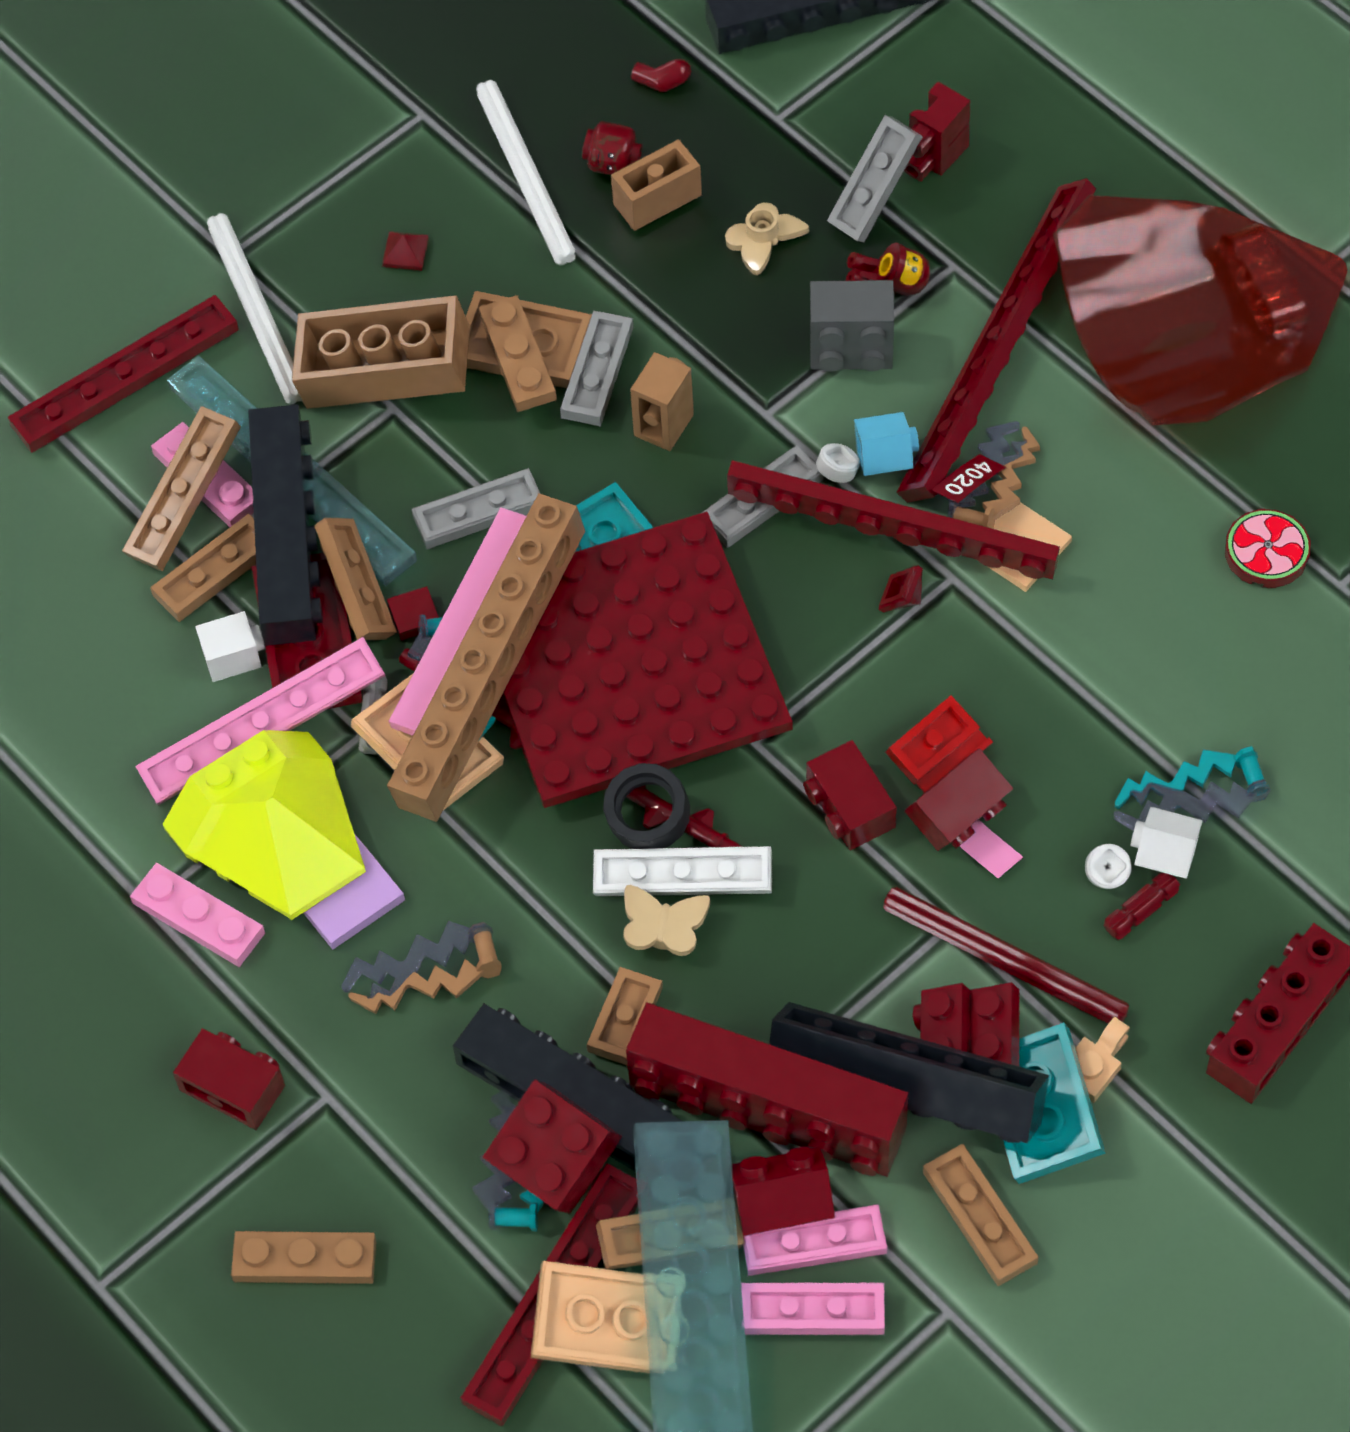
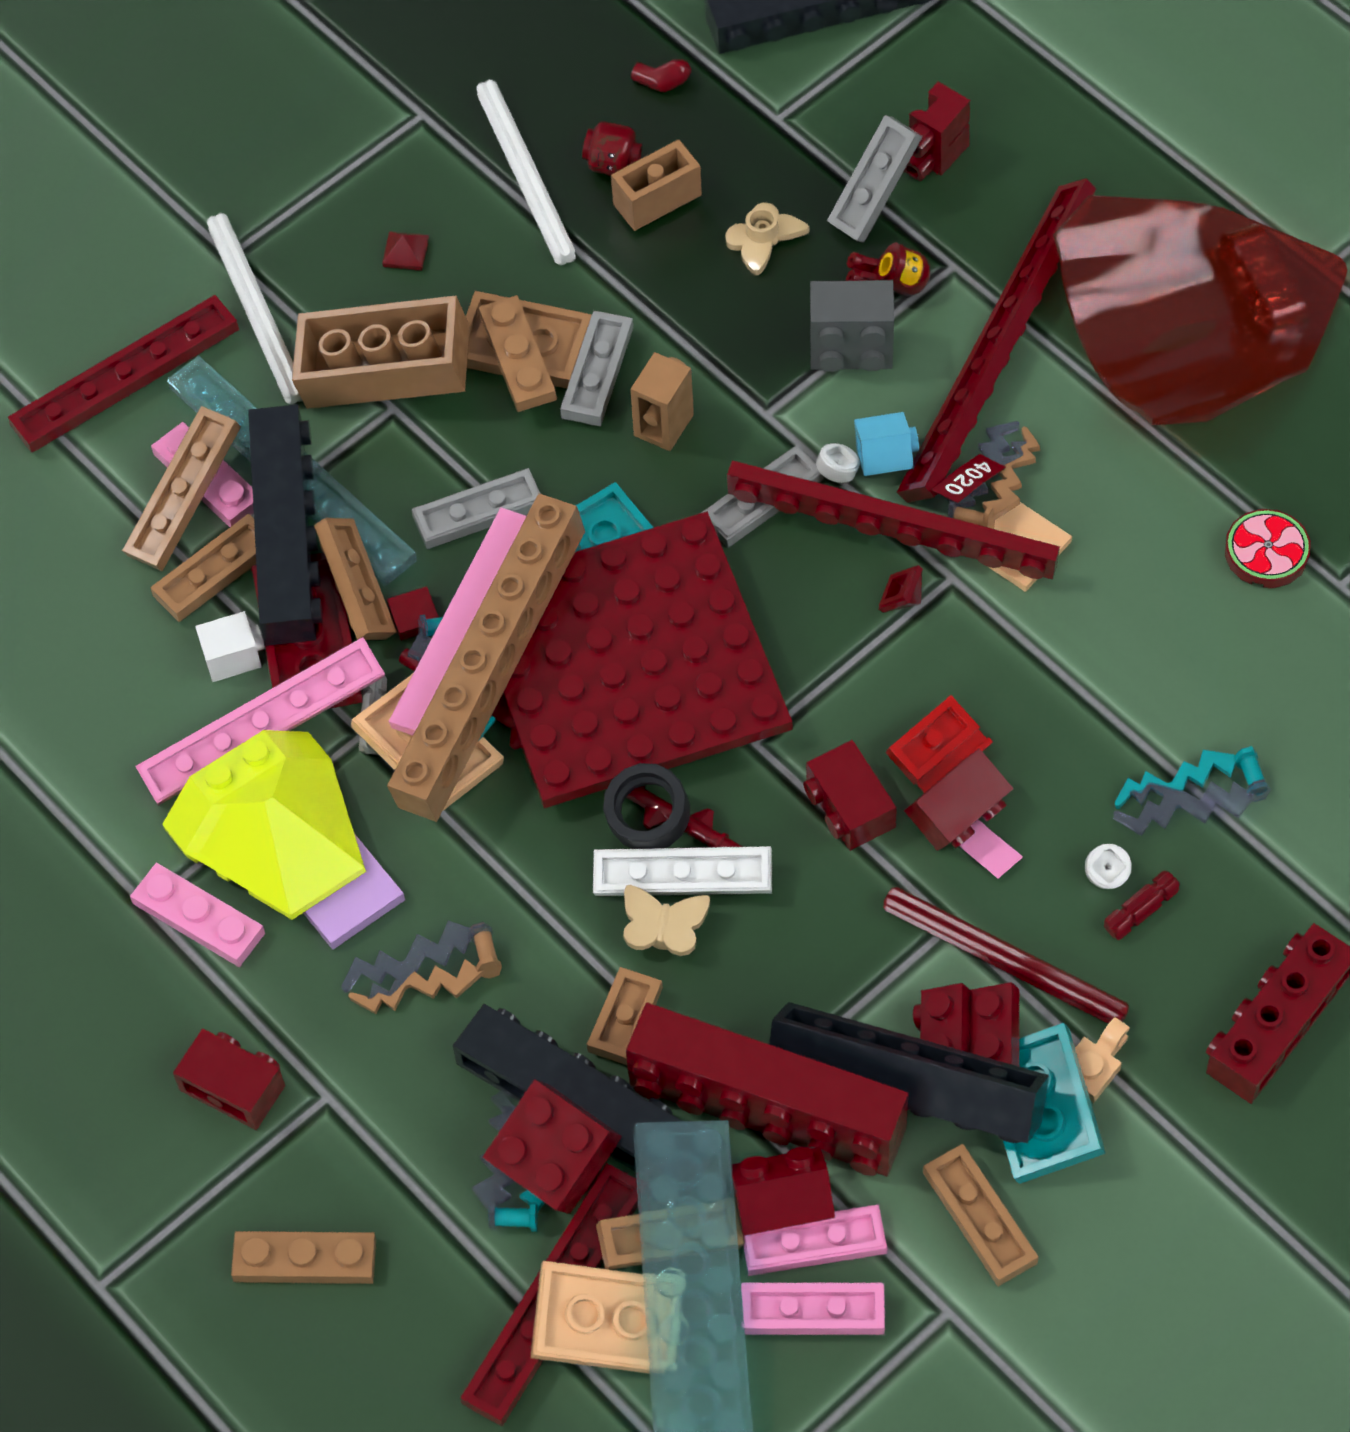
(1166, 842): white brick -> none

